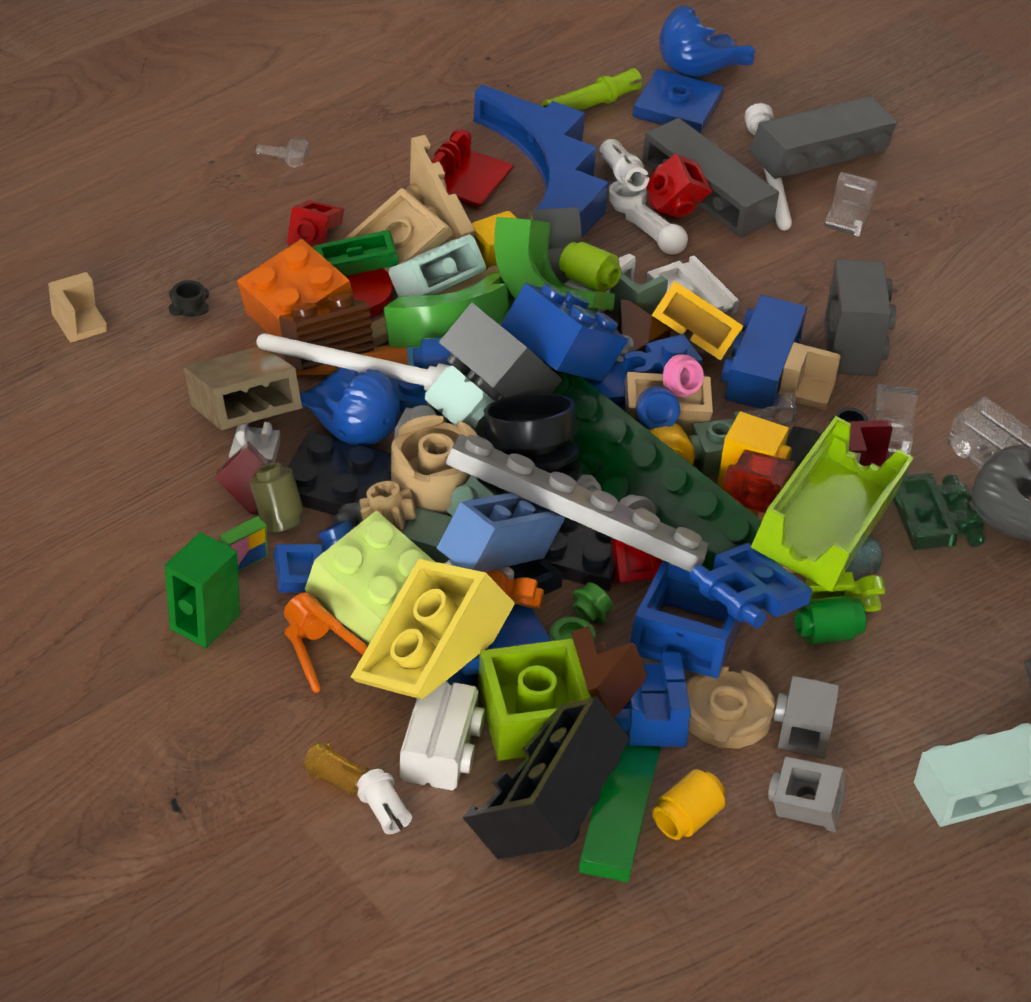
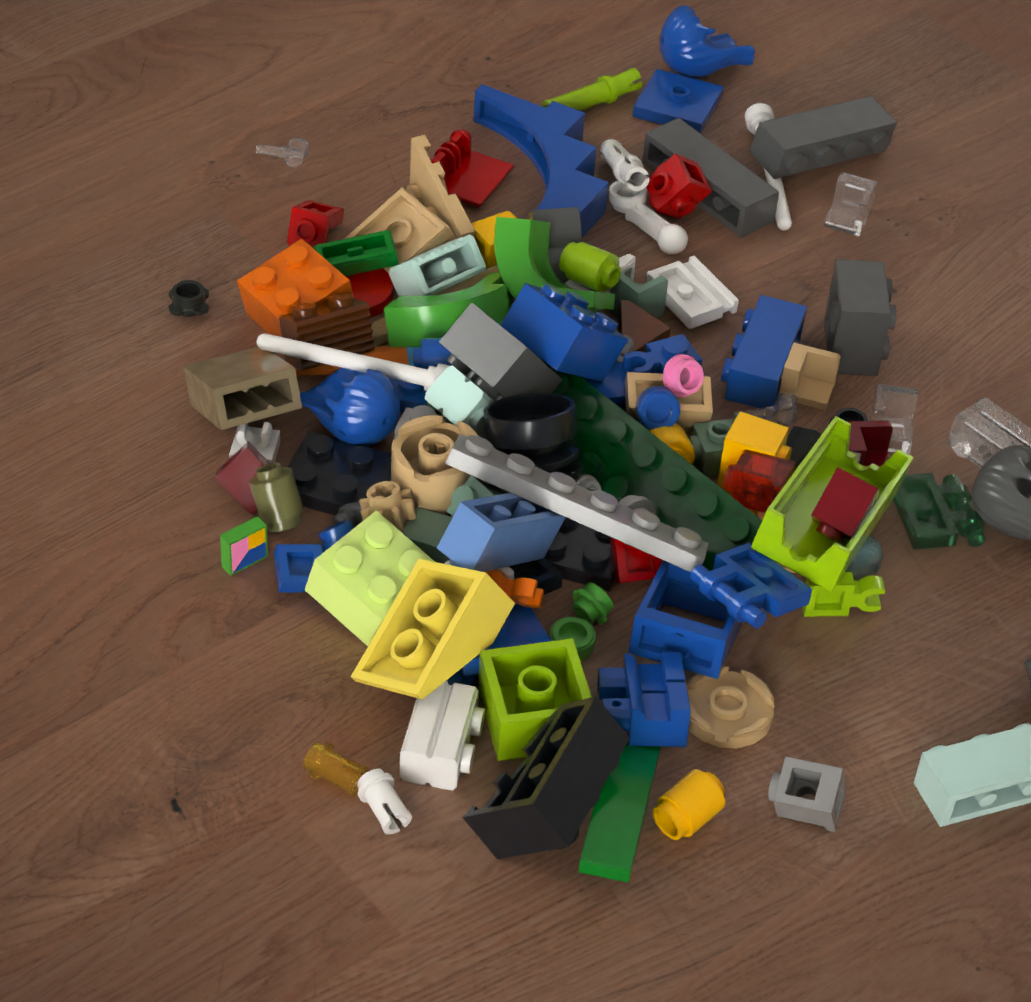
(75, 307): tan panel -> none
(202, 589): green brick -> none
(313, 621): orange plant -> none
(611, 673): reddish brown slope -> none
(711, 327): yellow piece -> none
(806, 716): light grey brick -> none
(830, 620): green brick -> none
(843, 506): none -> dark red slope

